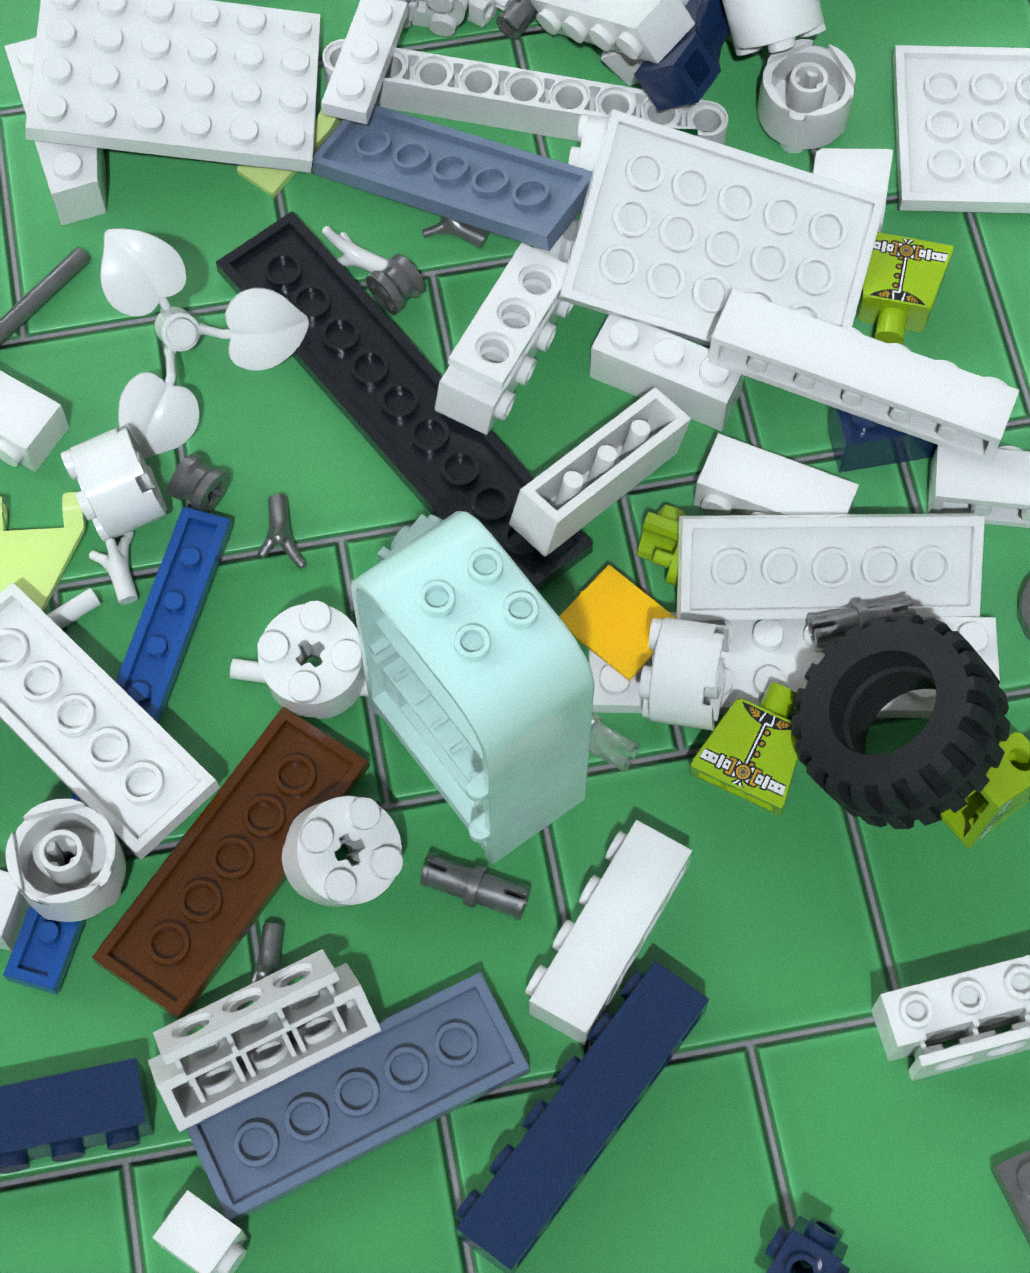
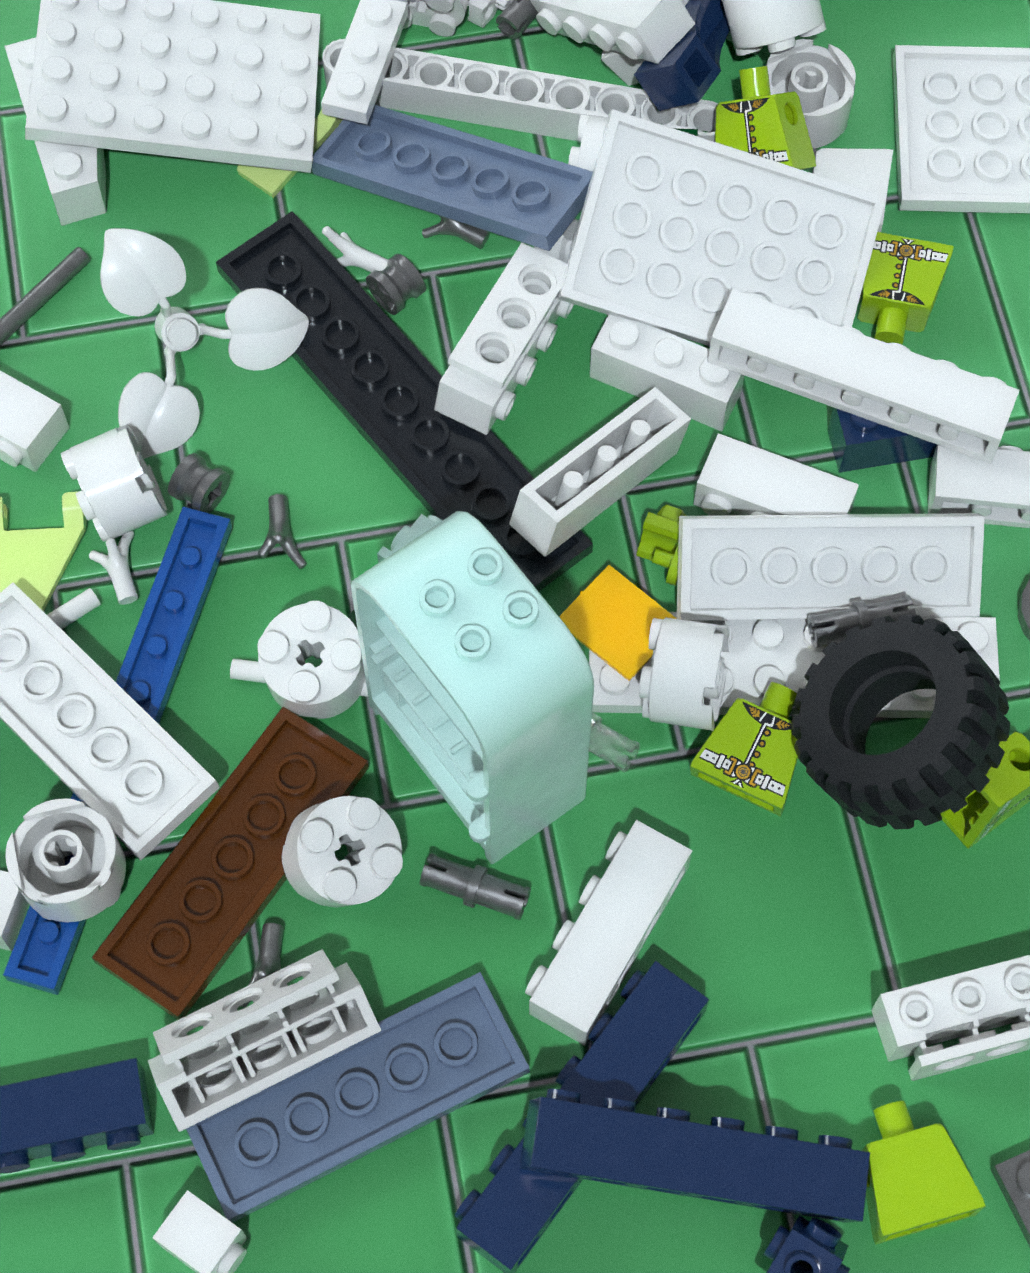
(695, 1158): none -> dark blue brick
(765, 122): none -> lime torso
(915, 1177): none -> lime torso

